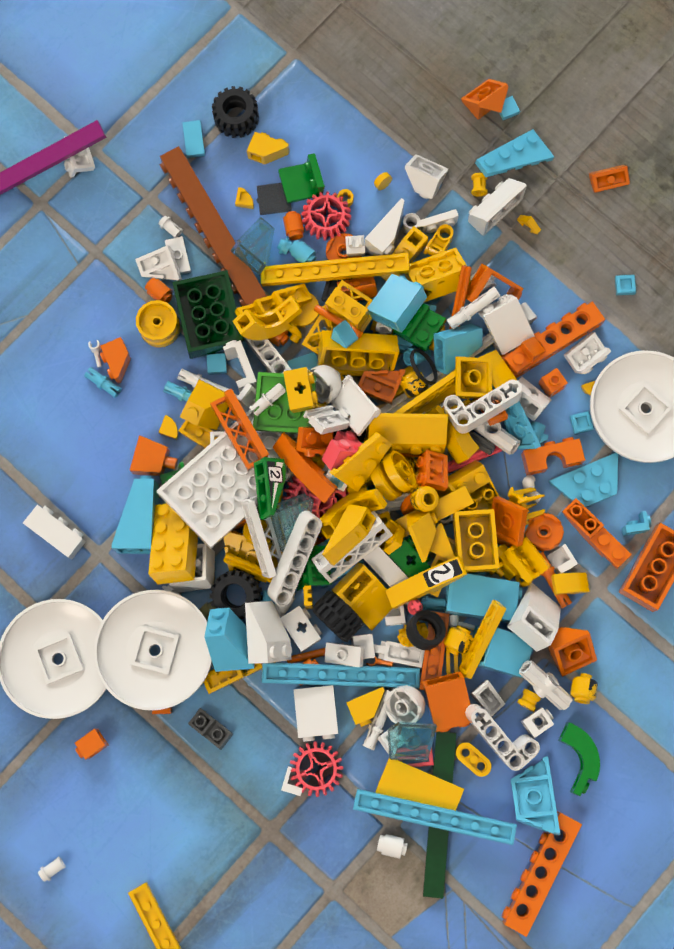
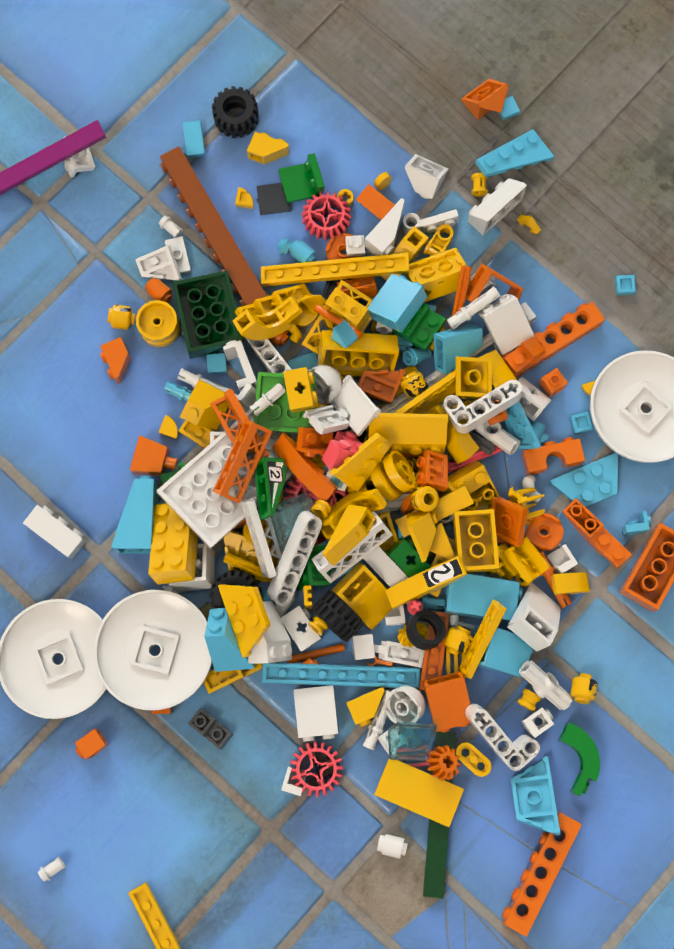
(96, 350): white hand -> none
(103, 382): medium azure pin -> none
(121, 317): none -> yellow head
(236, 457): none -> orange fence
(245, 614): none -> yellow wing
(255, 245): clear light blue slope -> none
(293, 225): orange brick -> none
(312, 300): none -> yellow tile
(318, 625): none -> yellow bush
(321, 509): none -> yellow bush
(344, 654): white plate -> none
(375, 202): none -> orange hinge
(396, 539): yellow bracket -> none
(416, 369): black tyre -> none
(435, 816): medium azure tile -> none
(443, 763): none -> orange gear
(488, 698): white slope -> none
(572, 650): orange slope -> none
(586, 354): white bracket -> none
(609, 178): orange slope -> none

